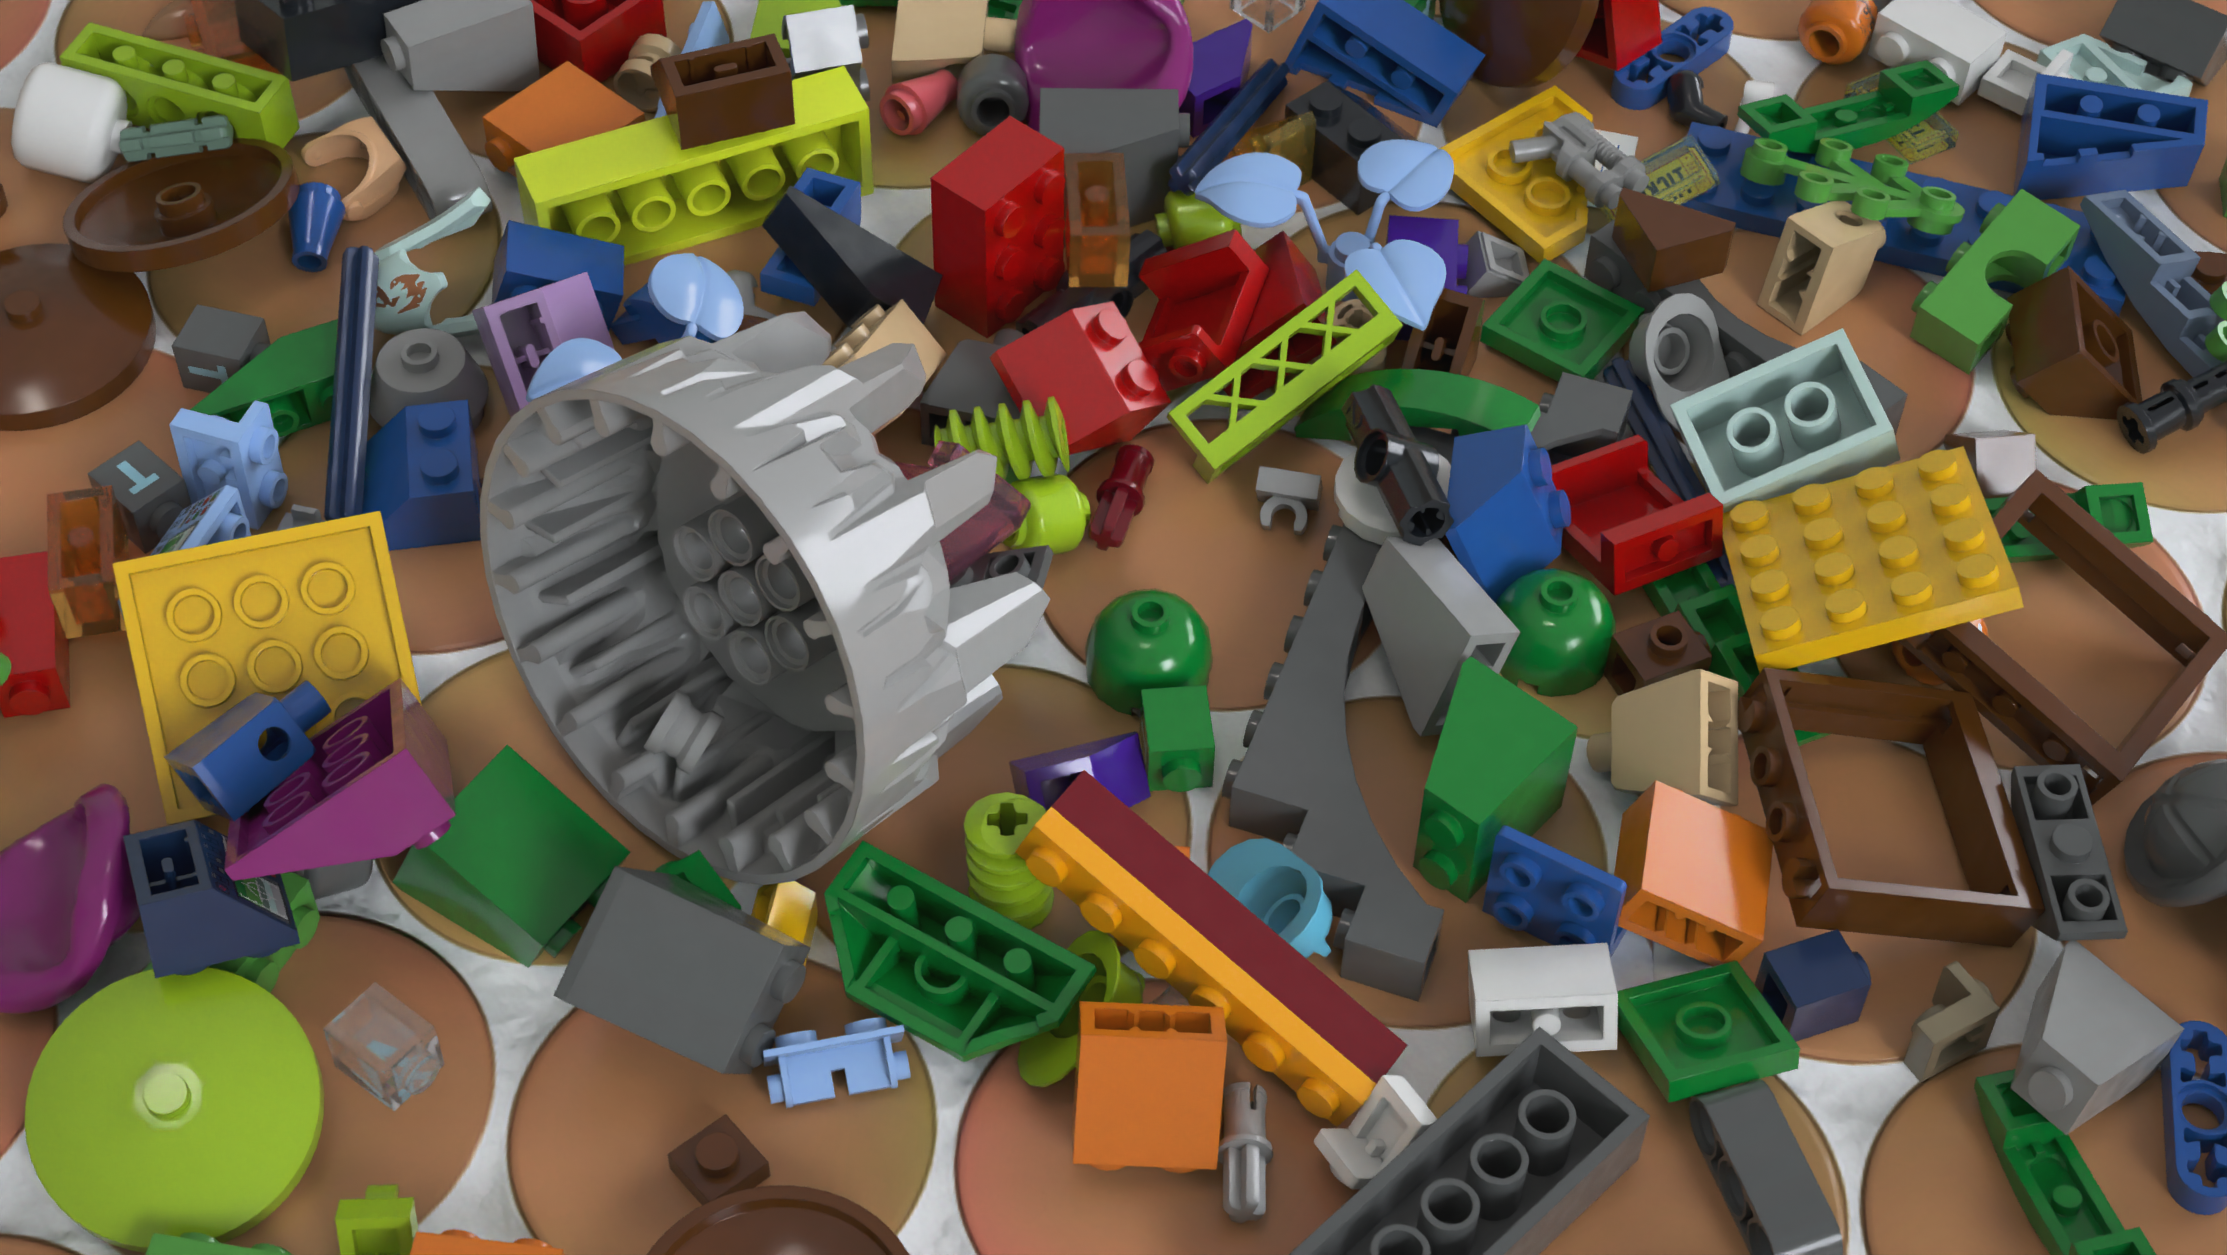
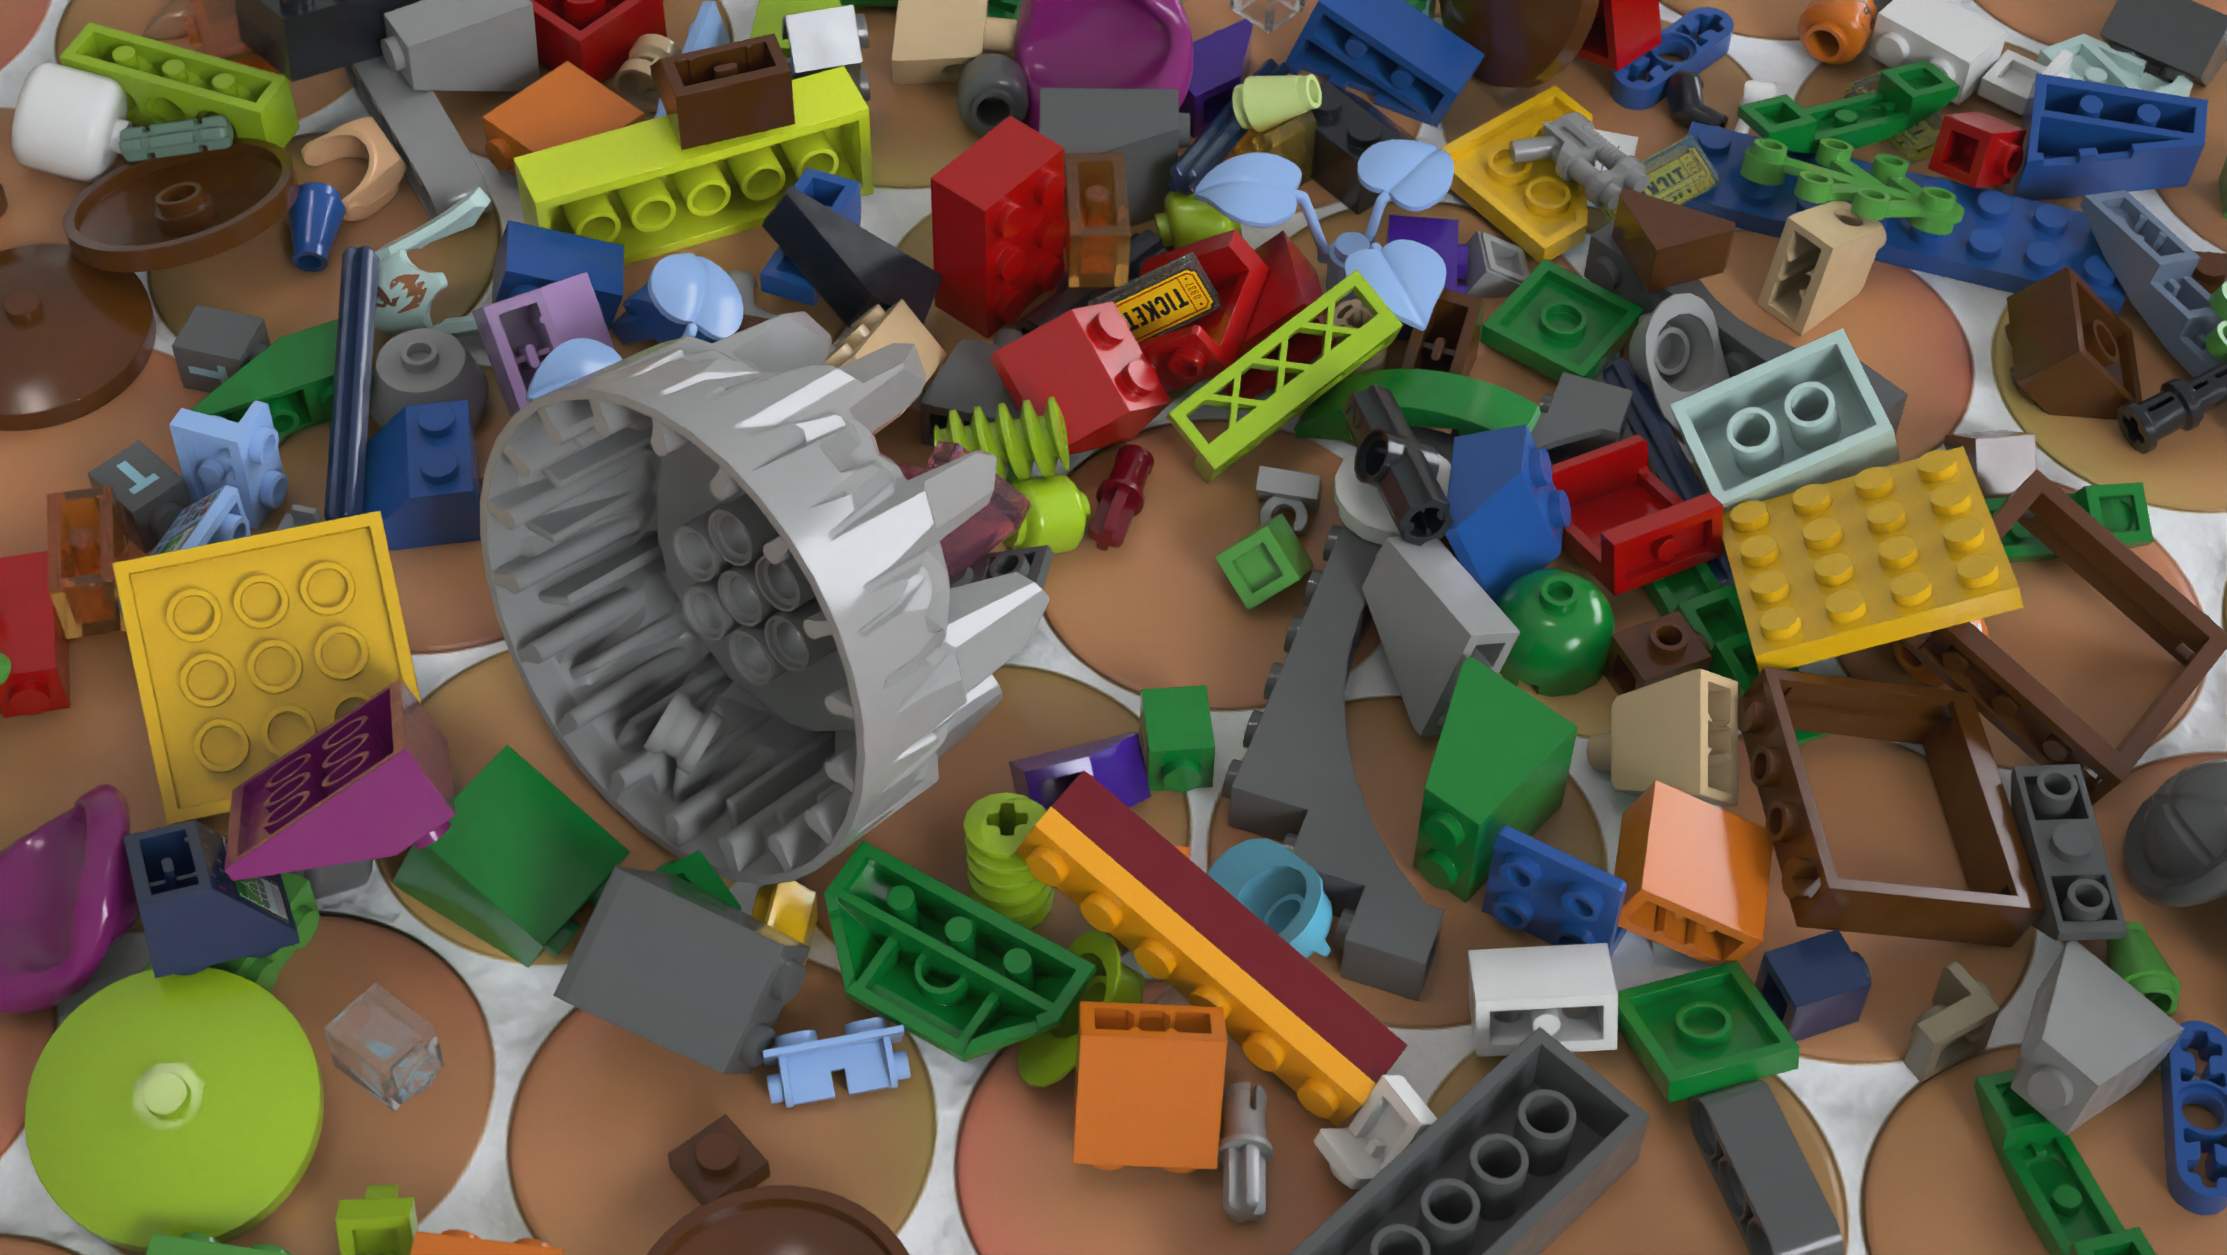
(224, 758): blue torso -> none
(917, 102): coral cone -> none
(1146, 644): green cylinder -> none
(1164, 298): none -> tile
(1264, 561): none -> bright green panel
(1274, 99): none -> yellowish green cone
(1978, 149): none -> red brick
(2017, 245): bright green arch -> none
(2144, 967): none -> bright green cone

